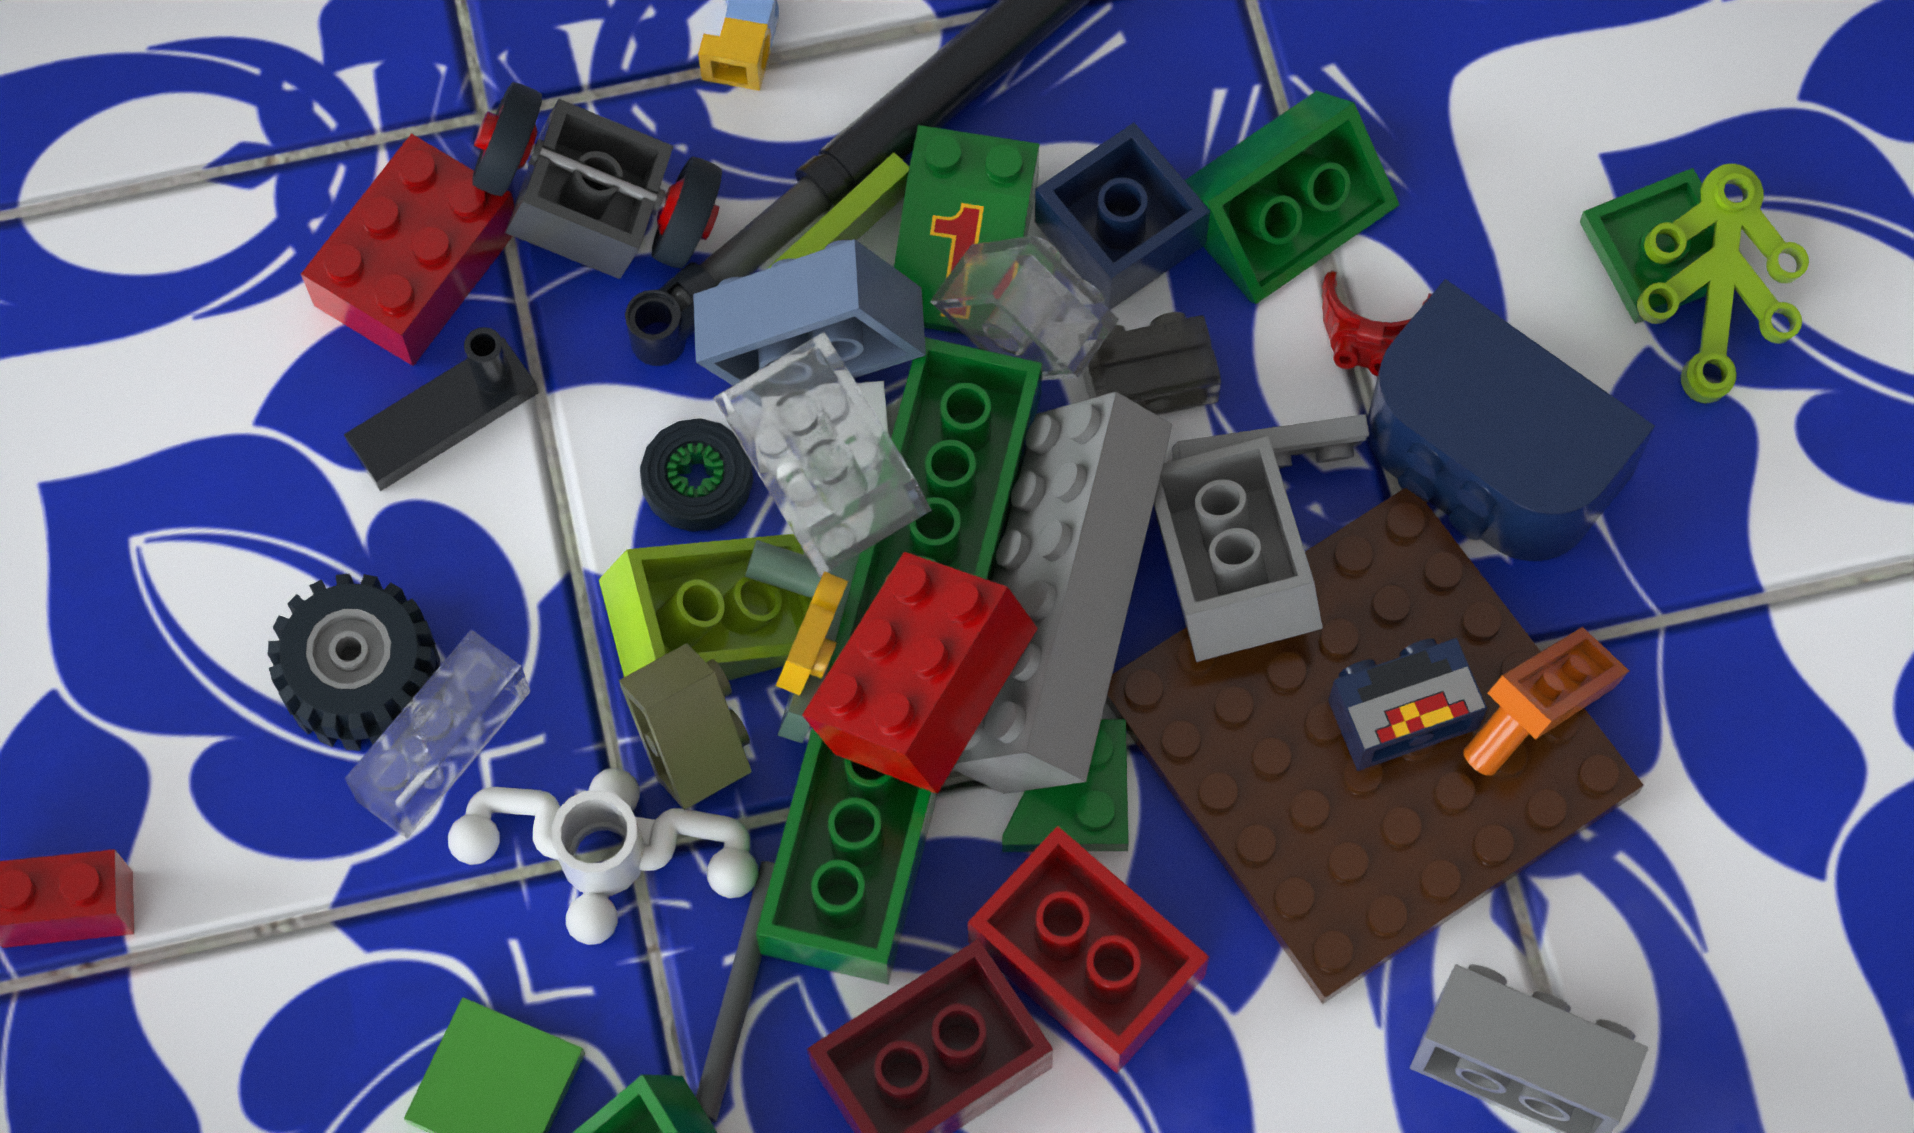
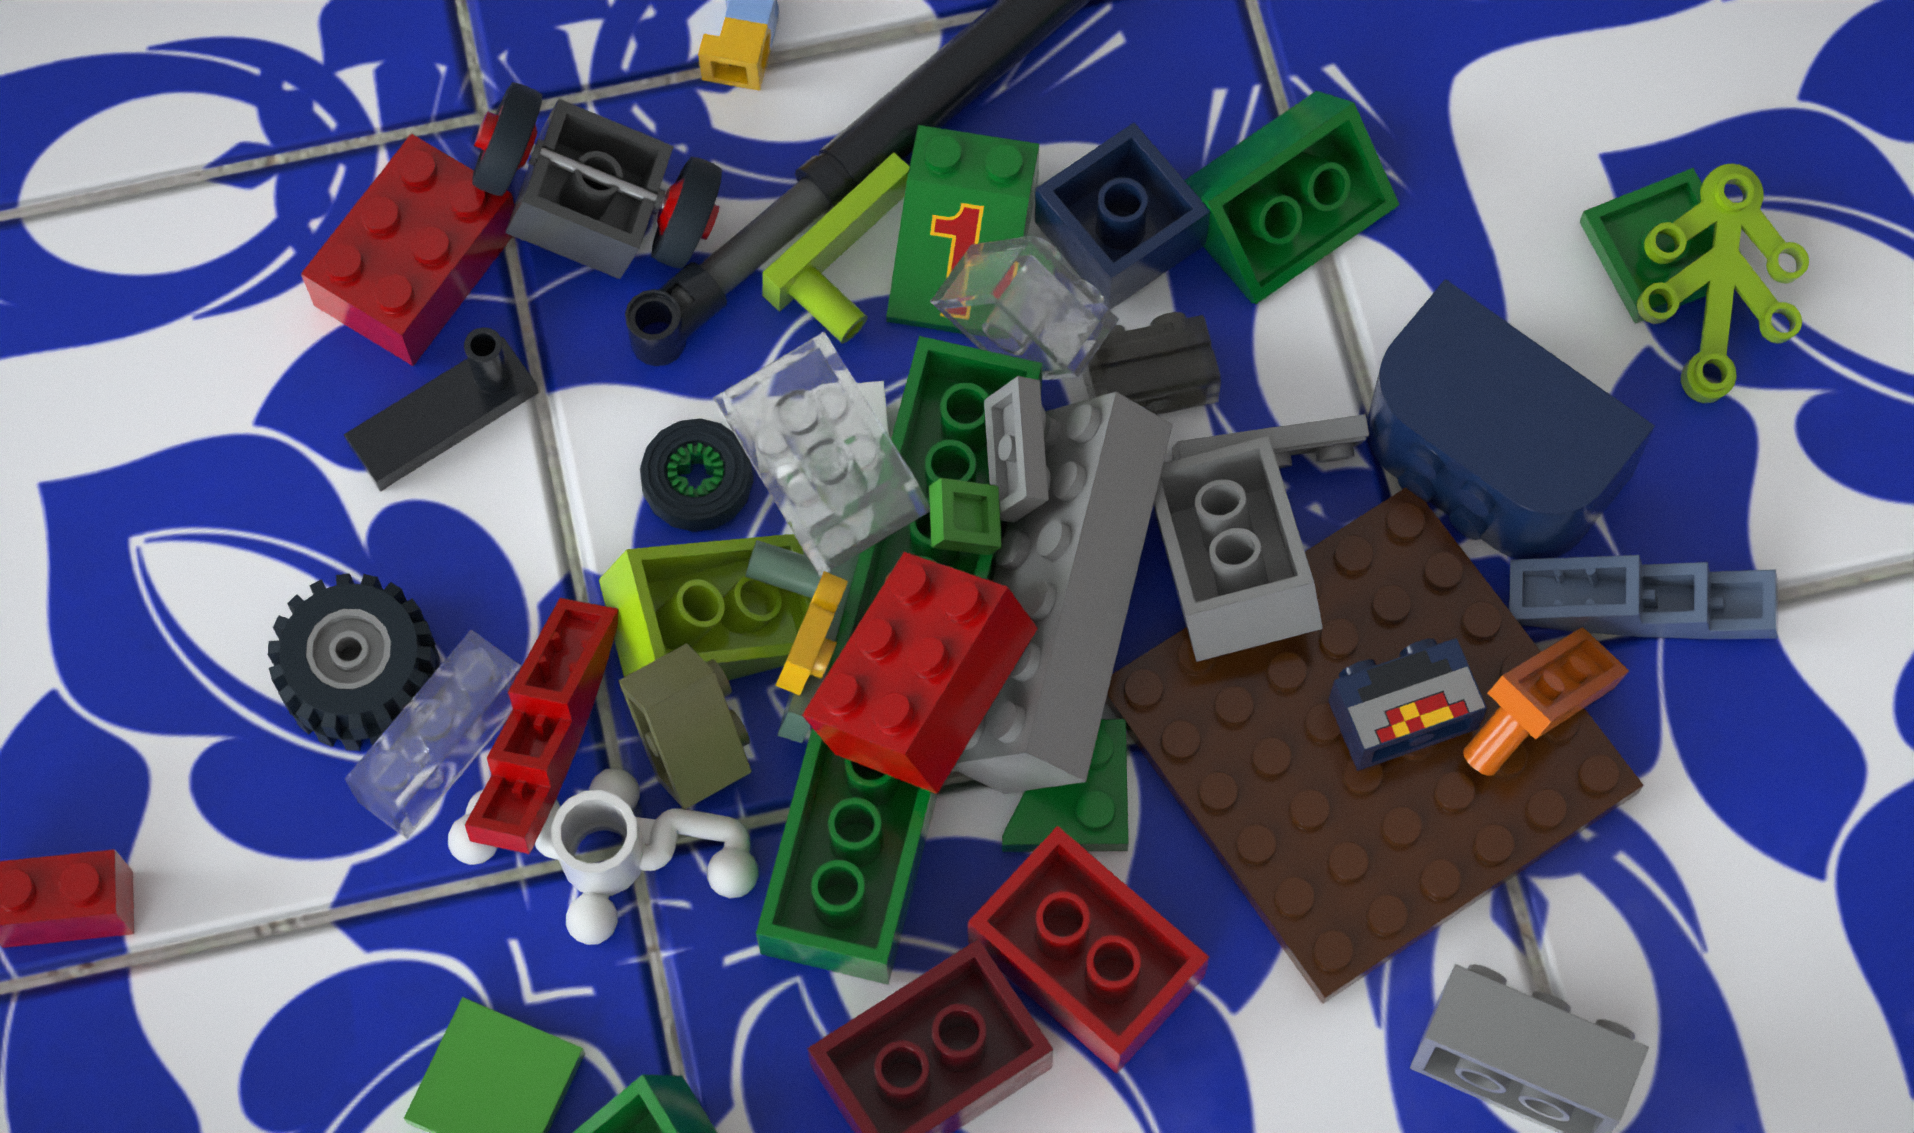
(546, 725): none -> red slope
(734, 1003): dark grey bar -> none
(844, 290): sand blue brick -> none
(965, 516): none -> bright green plate
(1017, 447): none -> light grey plate
(1354, 337): red helmet -> none
(1644, 600): none -> sand blue slope

